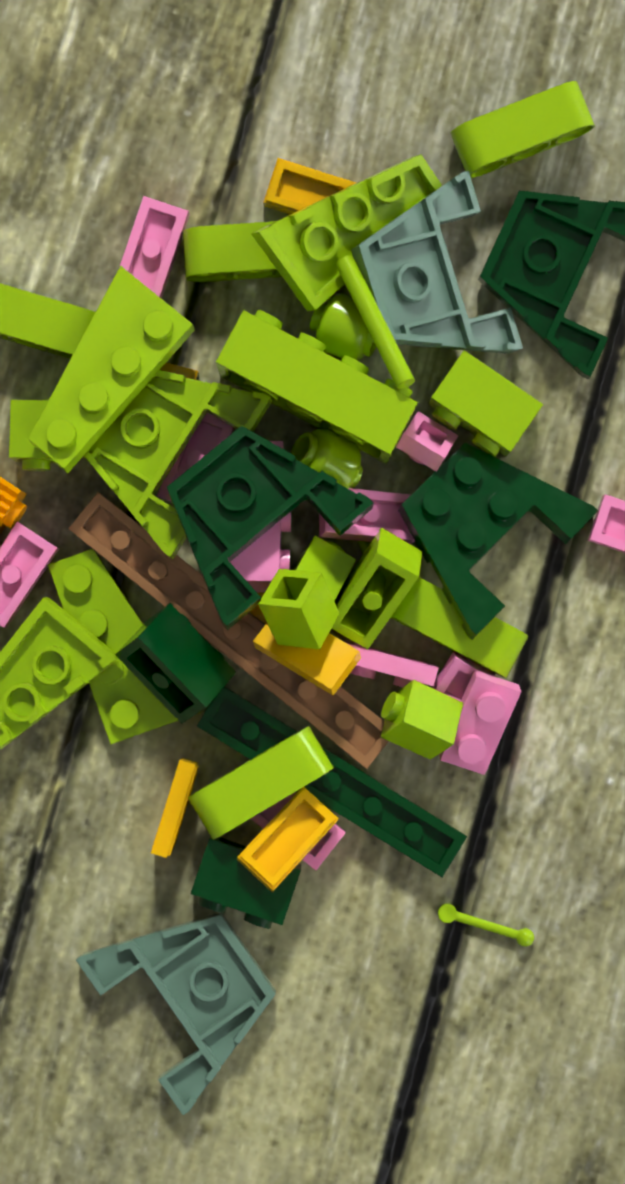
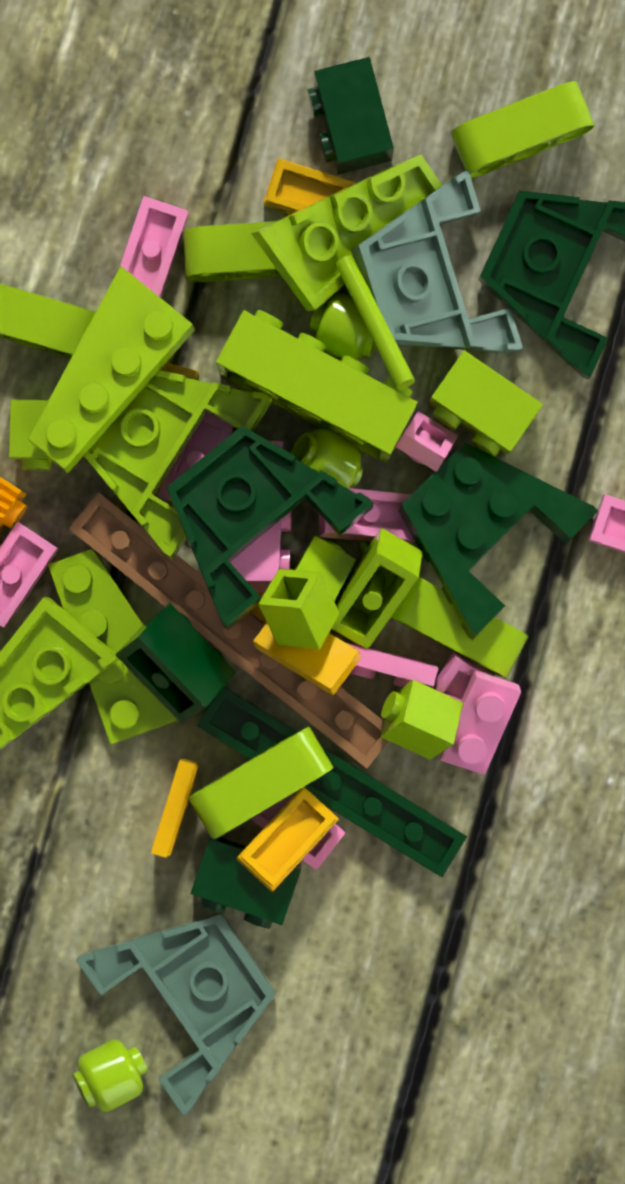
(110, 1075): none -> lime head
(351, 115): none -> dark green brick
(447, 914): lime hinge -> none

